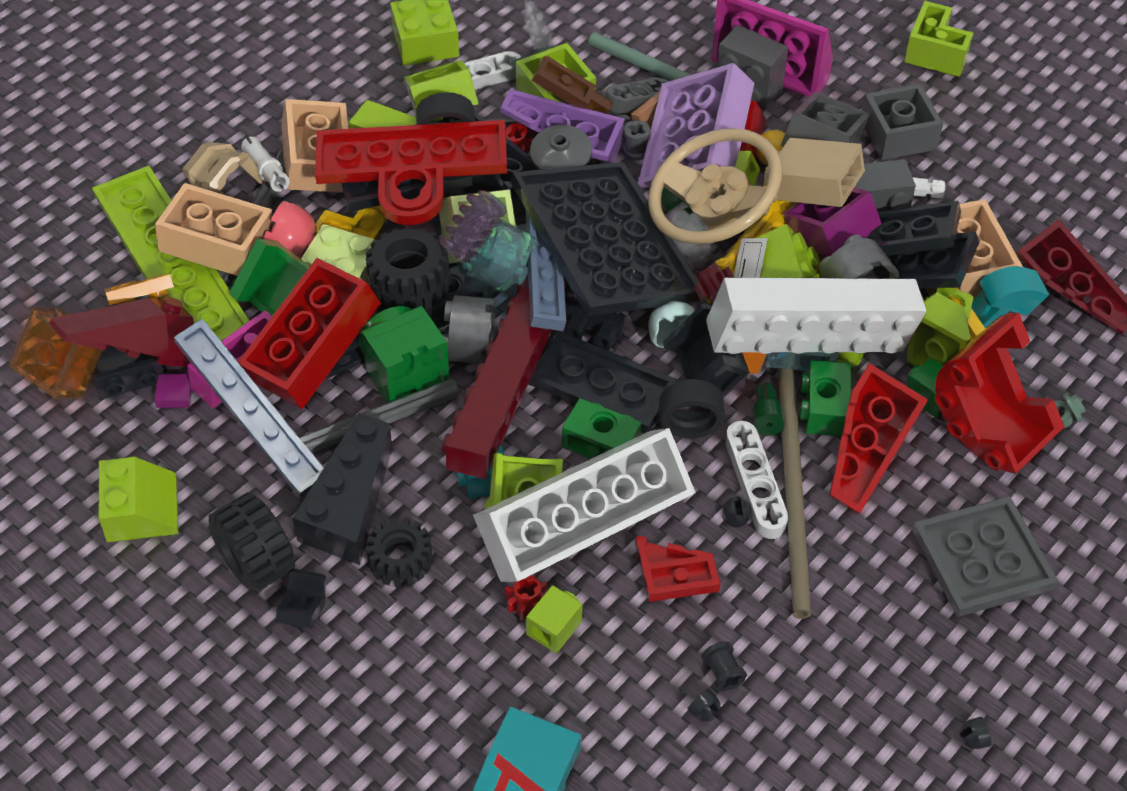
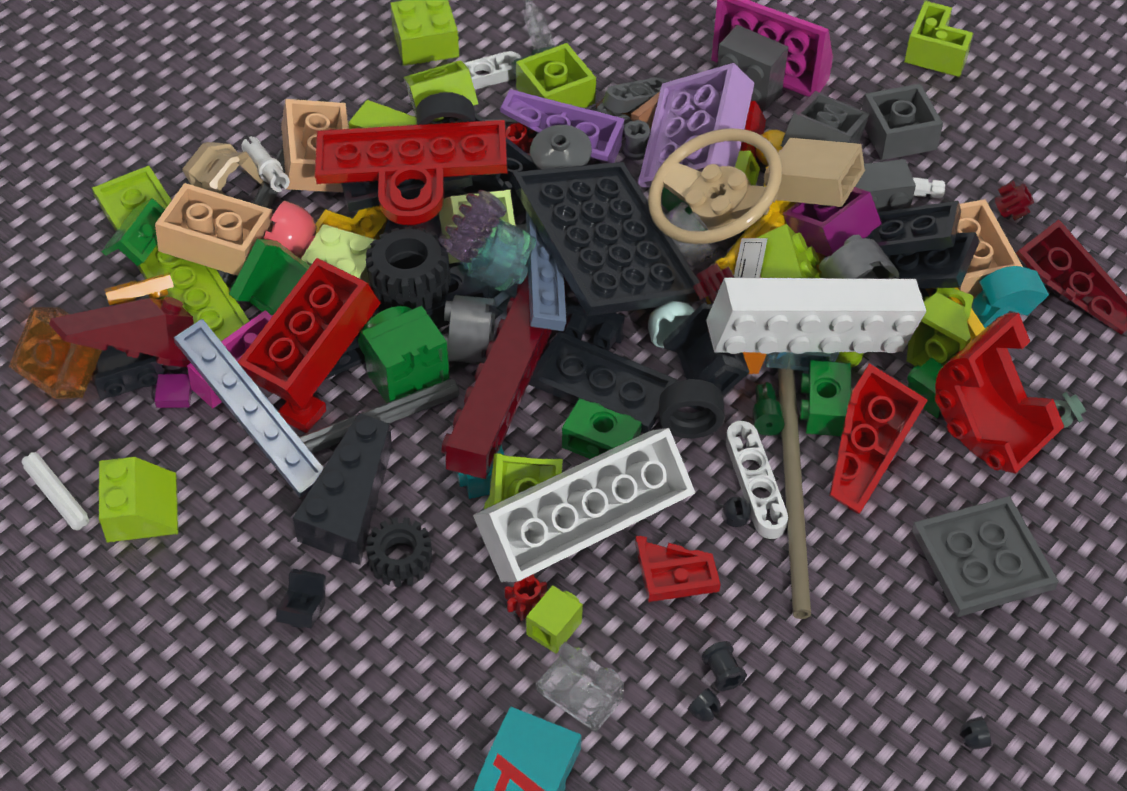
(55, 491): none -> white axle
(137, 233): none -> green panel
(251, 542): black tyre -> none
(303, 418): none -> red plate
(569, 86): reddish brown hinge -> none
(582, 687): none -> clear bracket
(635, 57): sand green piece -> none
(1014, 200): none -> dark red gear

